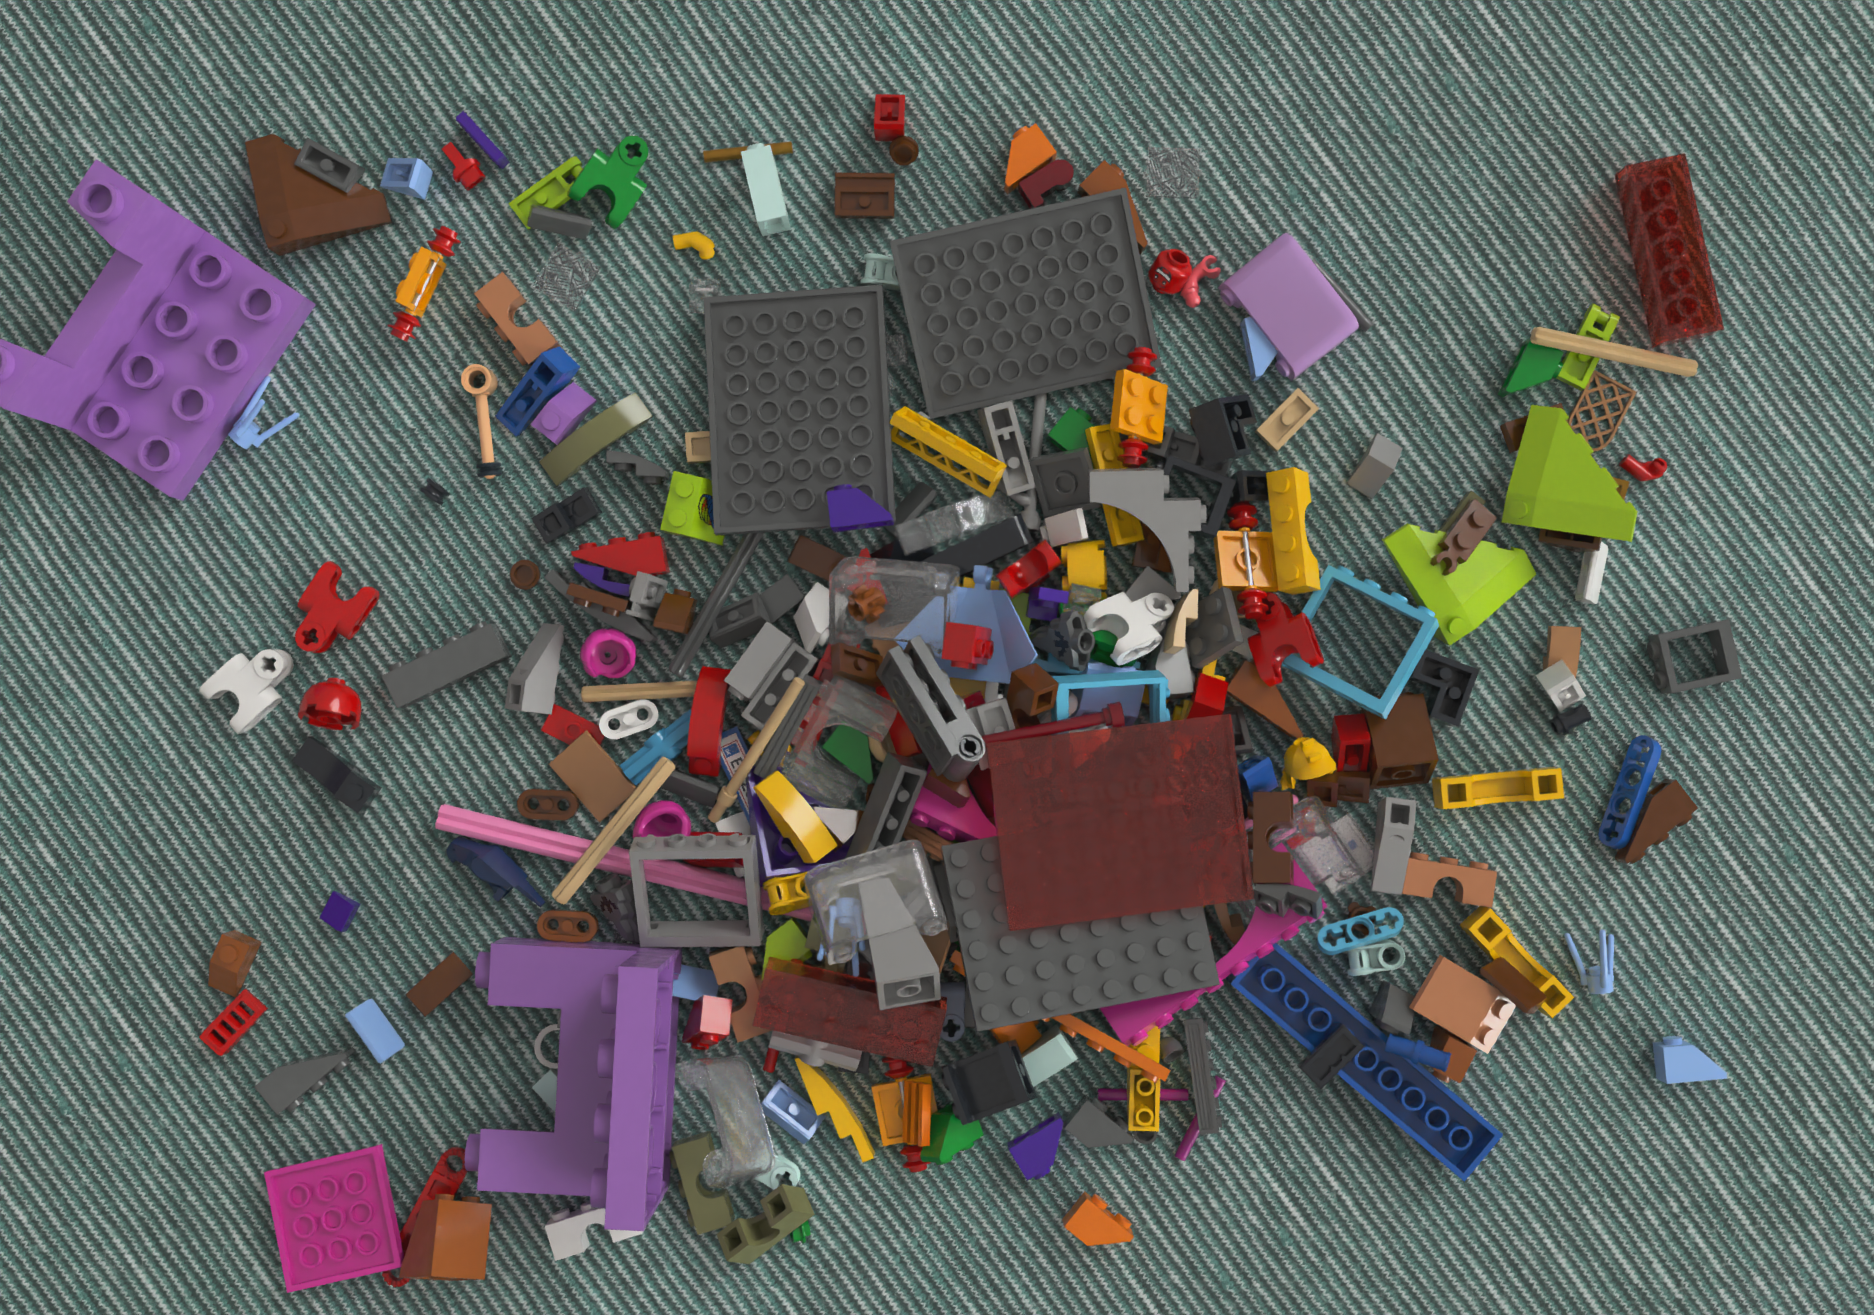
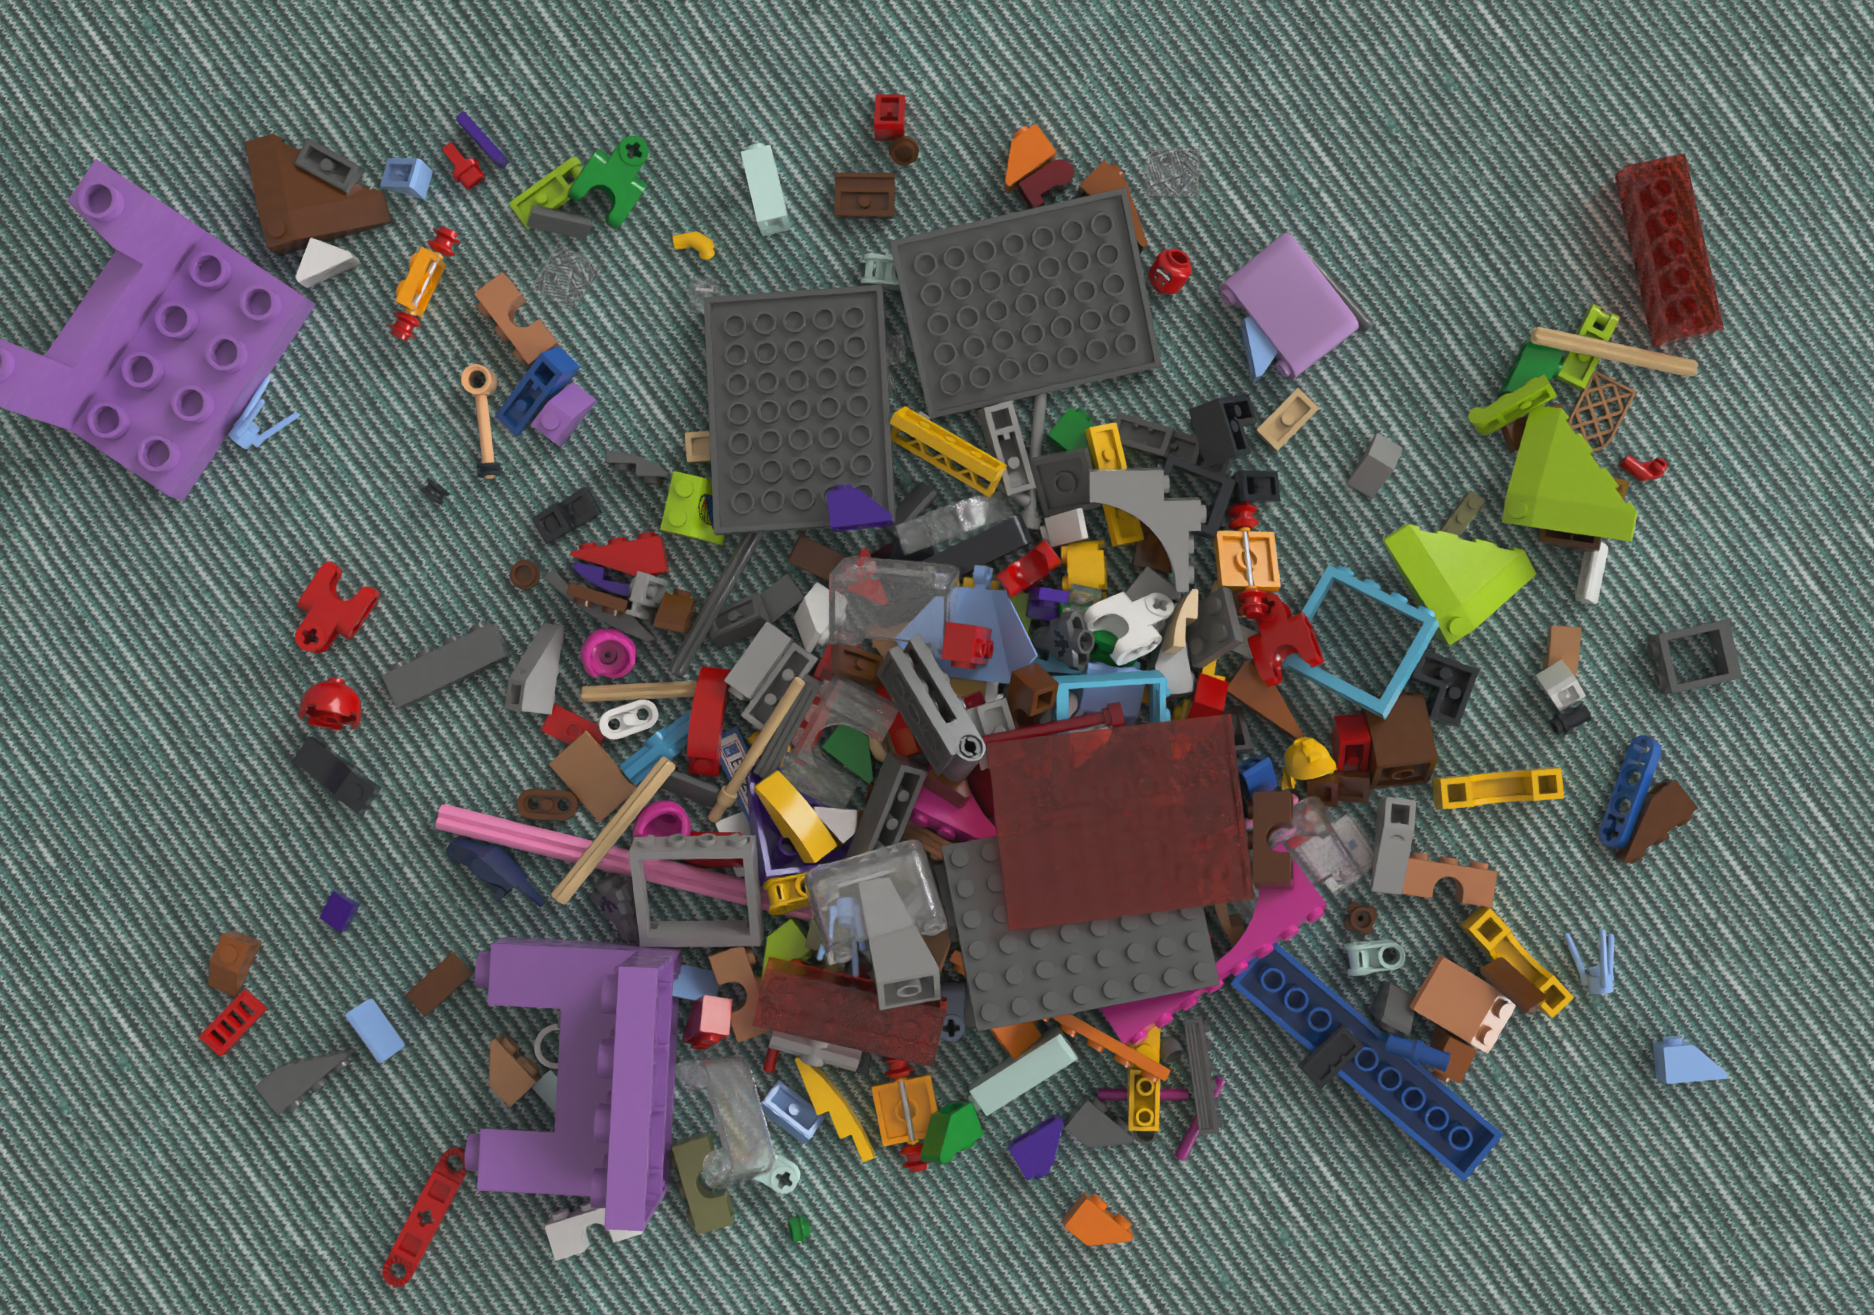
(252, 684): white piece -> none
(323, 262): none -> white slope
(334, 1218): dark pink plate -> none
(449, 1240): dark orange slope -> none
(509, 1071): none -> medium nougat slope
(568, 925): dark orange plate -> none
(595, 437): olive slope -> none
(735, 152): pearl gold bar -> none
(749, 1238): olive arch -> none
(866, 604): dark orange gear -> none
(917, 1113): orange tile -> none
(988, 1082): black panel -> none
(1138, 407): light orange plate -> none
(1191, 287): coral piece -> none
(1281, 897): dark grey slope -> none
(1294, 560): yellow arch -> none
(1365, 919): medium azure beam -> none
(1464, 535): reddish brown plate -> none
(1512, 406): none -> lime plate

